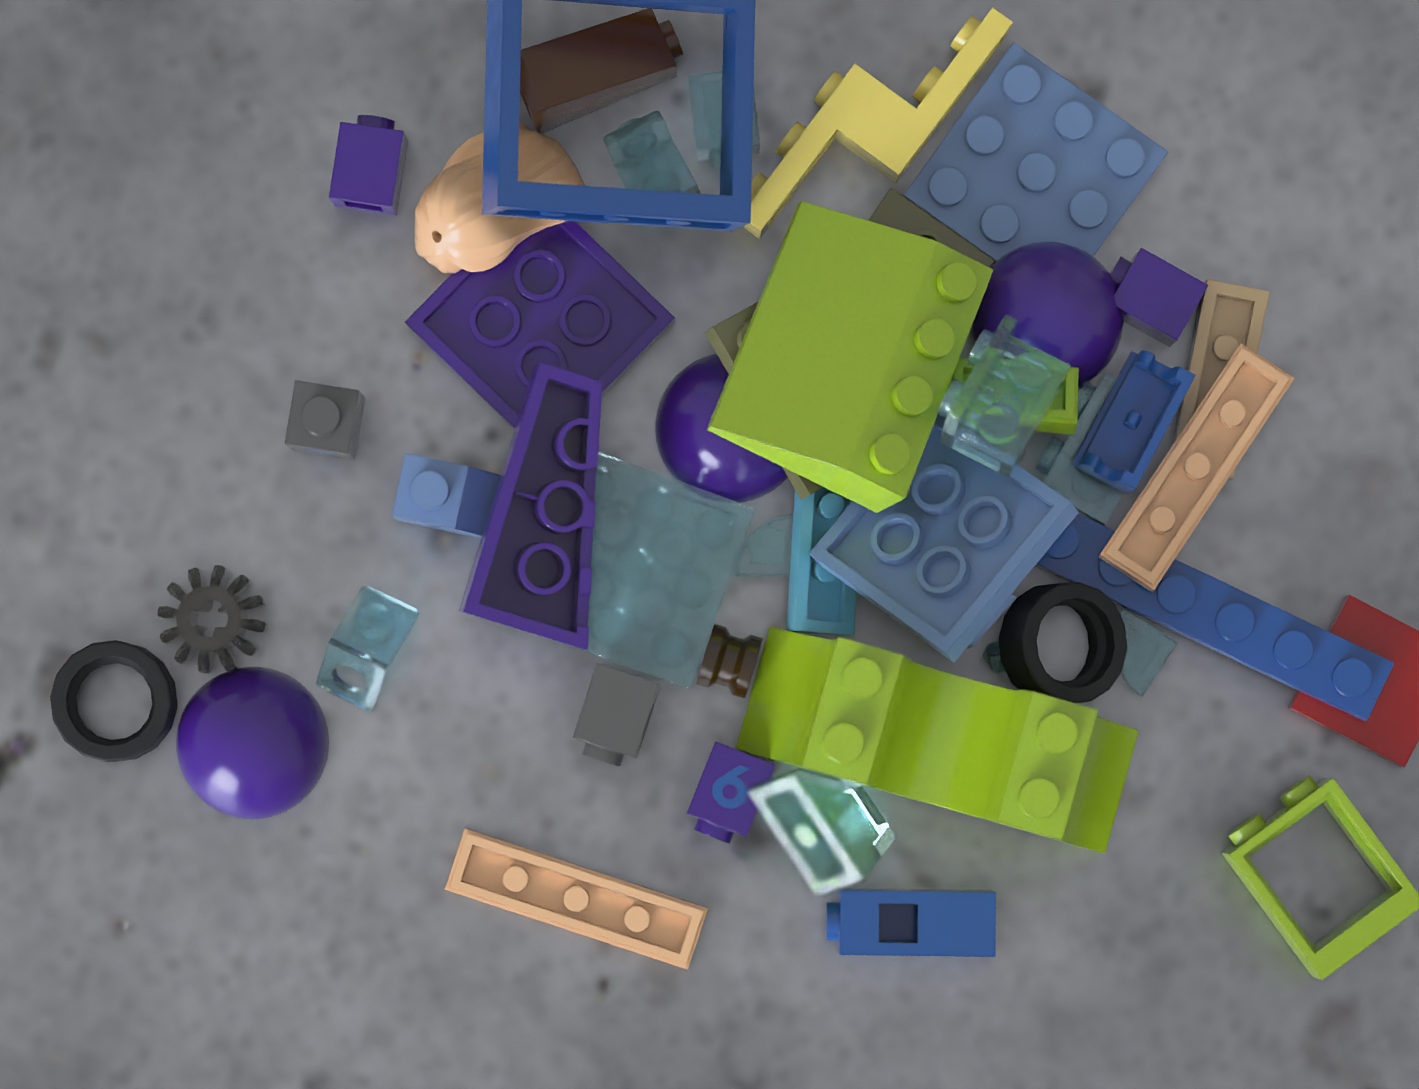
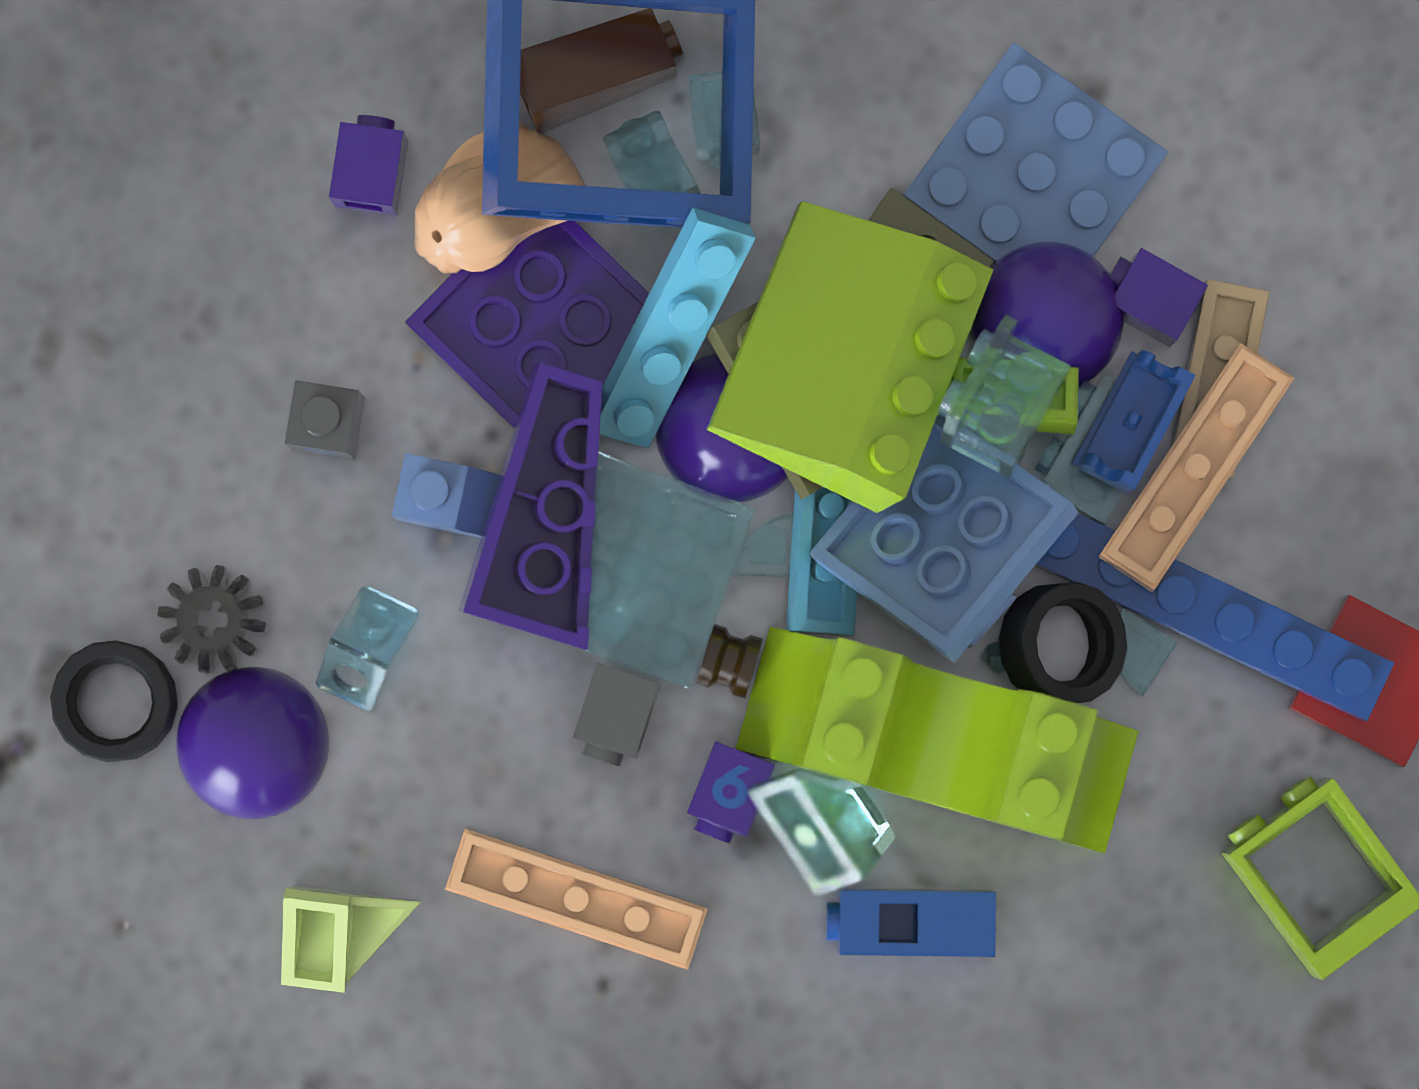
(334, 934): none -> yellowish green slope
(672, 325): none -> medium azure plate
(874, 119): light yellow bracket -> none

